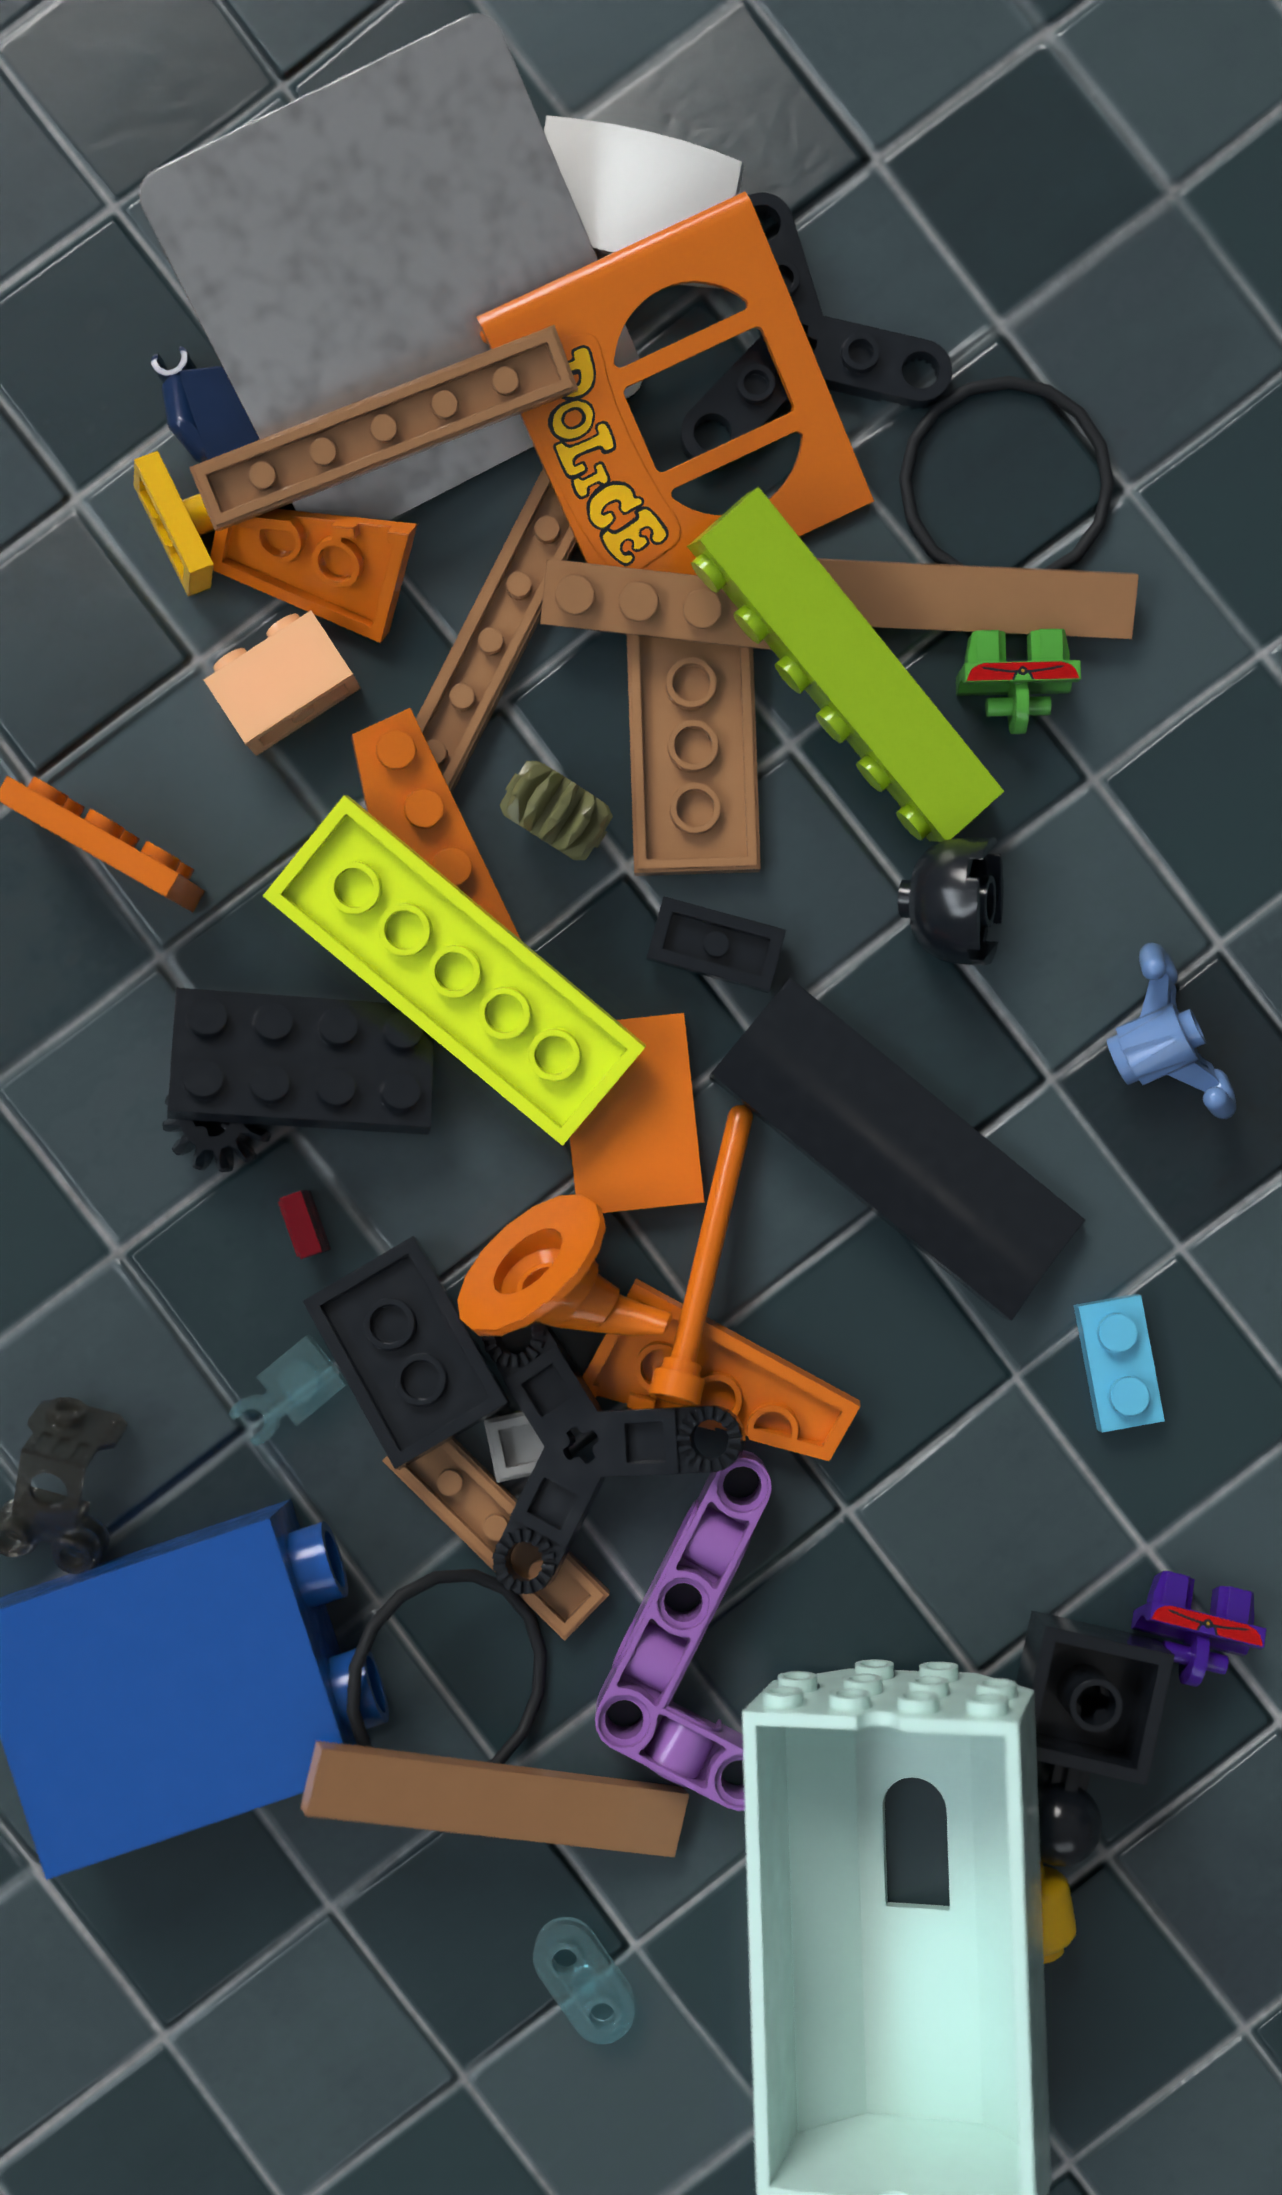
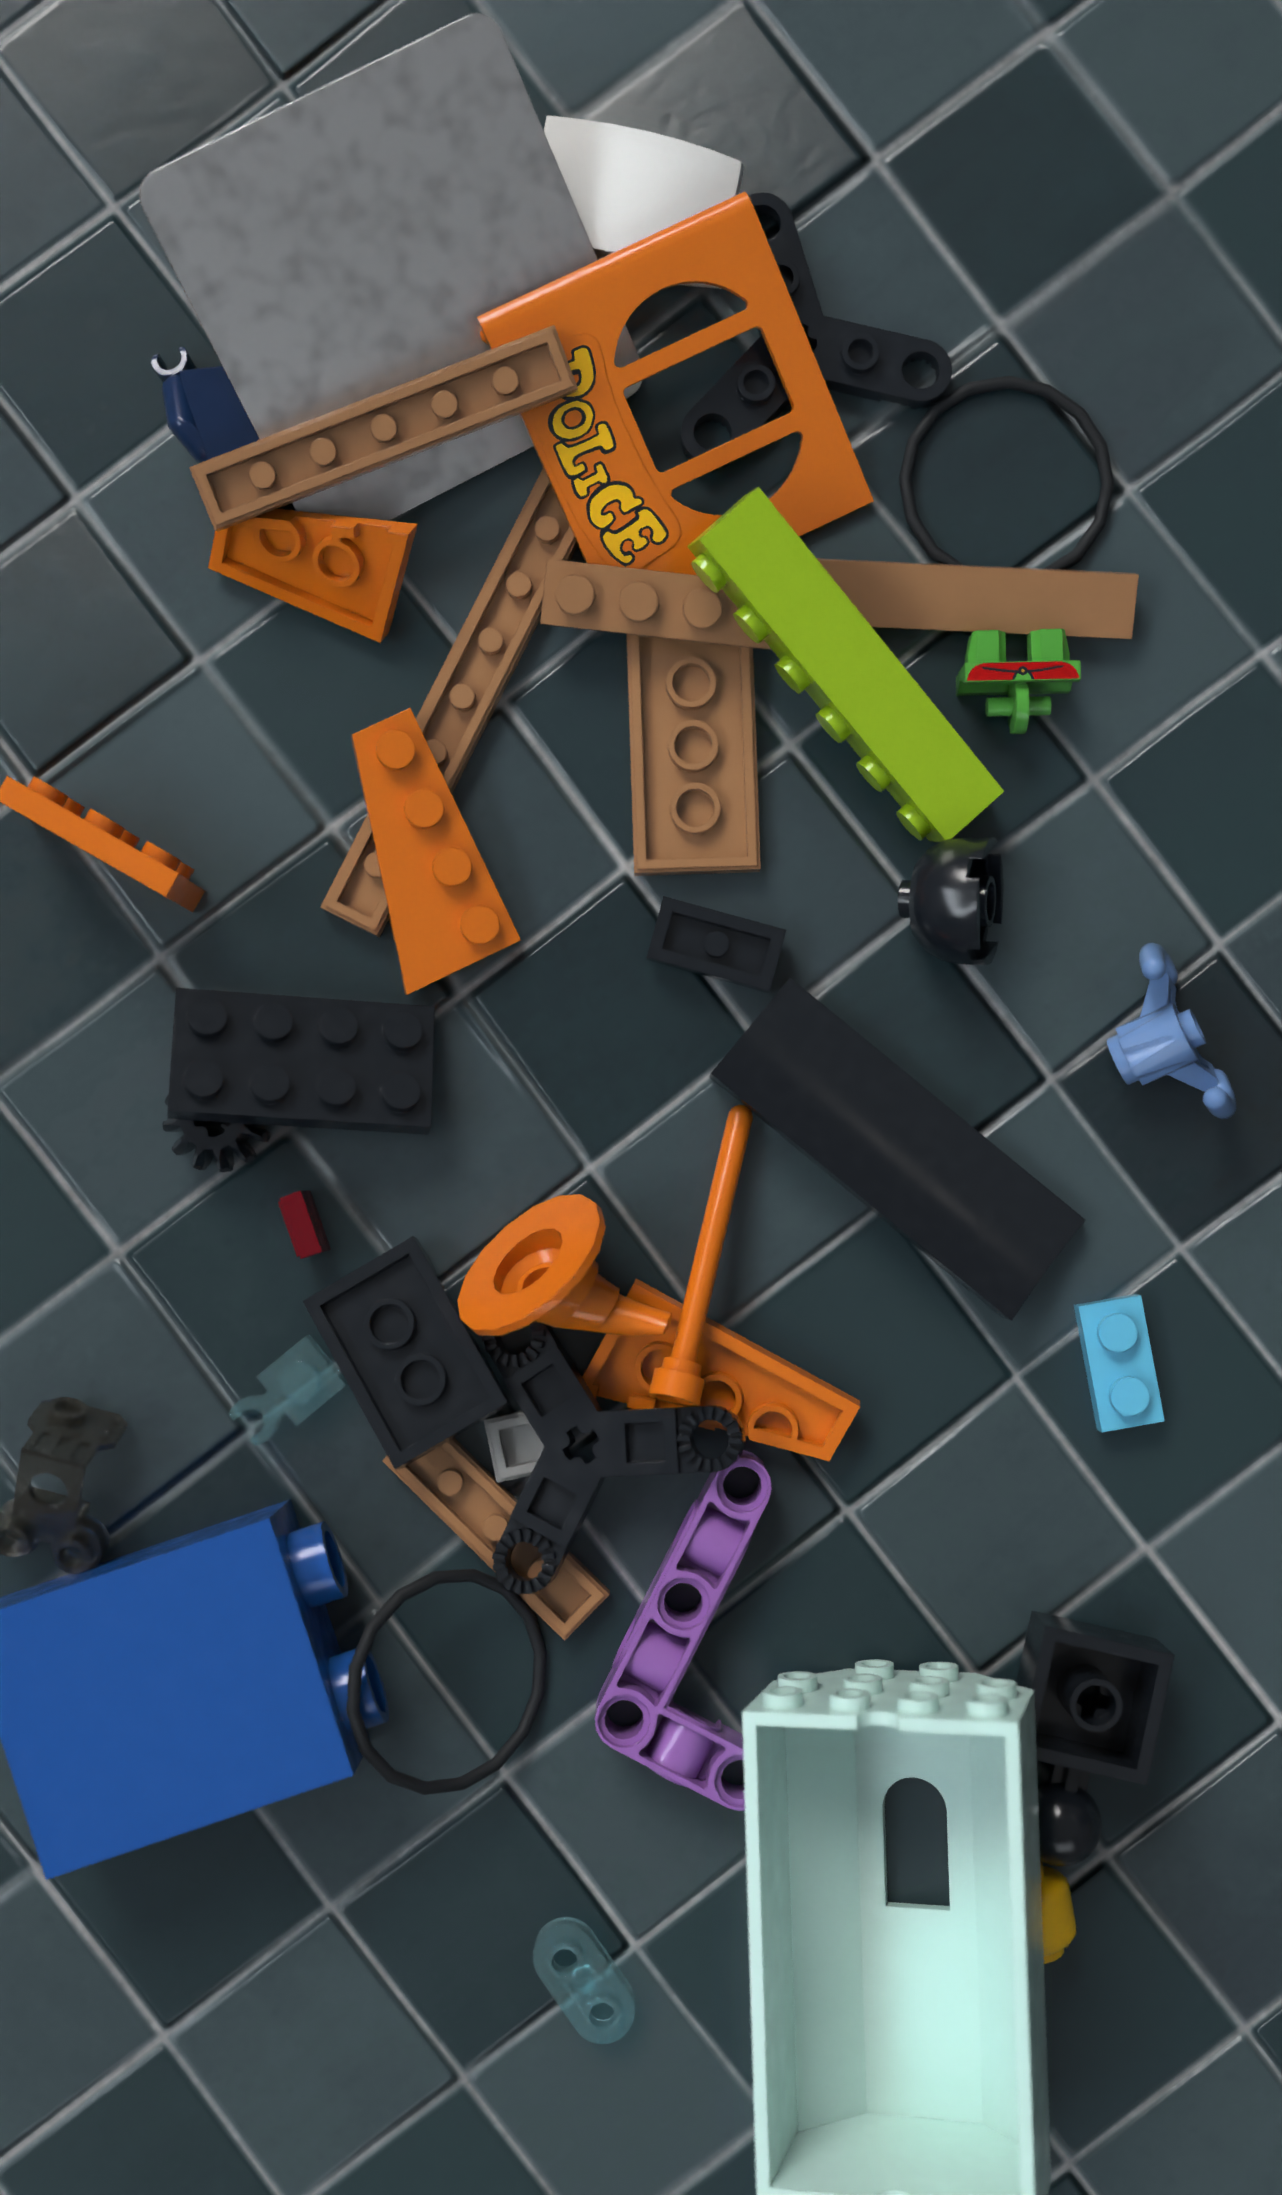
(175, 522): yellow tile -> none
(281, 681): light nougat brick -> none
(454, 969): neon yellow plate -> none
(493, 1799): medium nougat tile -> none
(556, 810): olive gear -> none
(643, 1134): orange tile -> none
(1225, 1629): dark purple hips -> none

